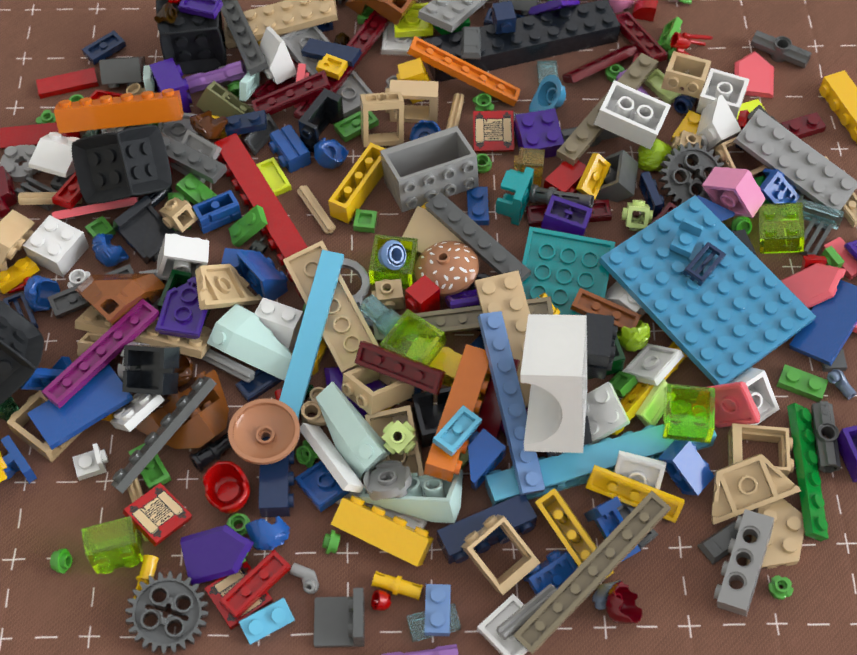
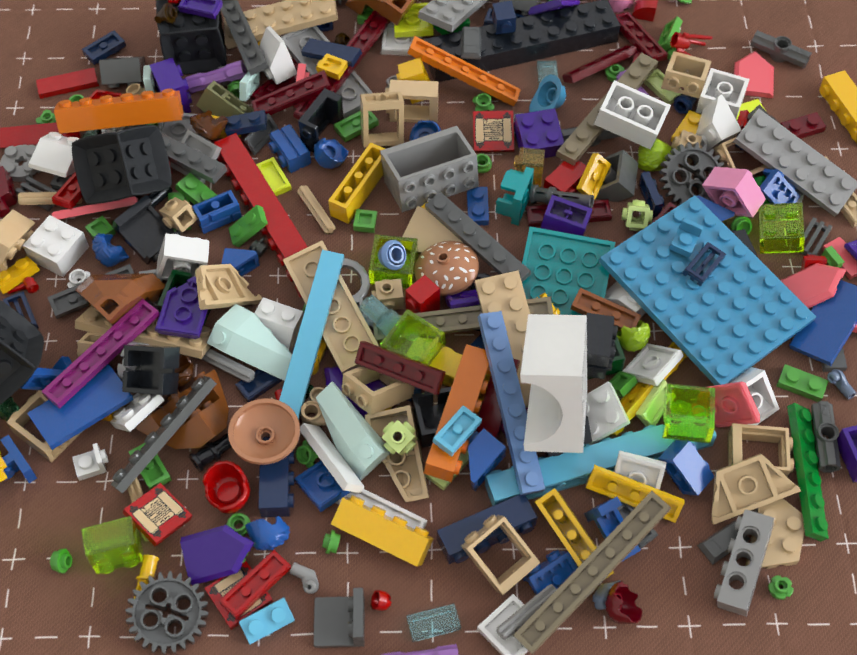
(37, 291): blue hair -> none
(262, 274): blue slope -> none
(380, 488): light grey plate -> none
(397, 585): yellow pin -> none
(426, 499): light aqua wedge -> none
(437, 610): medium blue plate -> none
(455, 111): tan axle -> none
(822, 213): clear light blue tile -> none

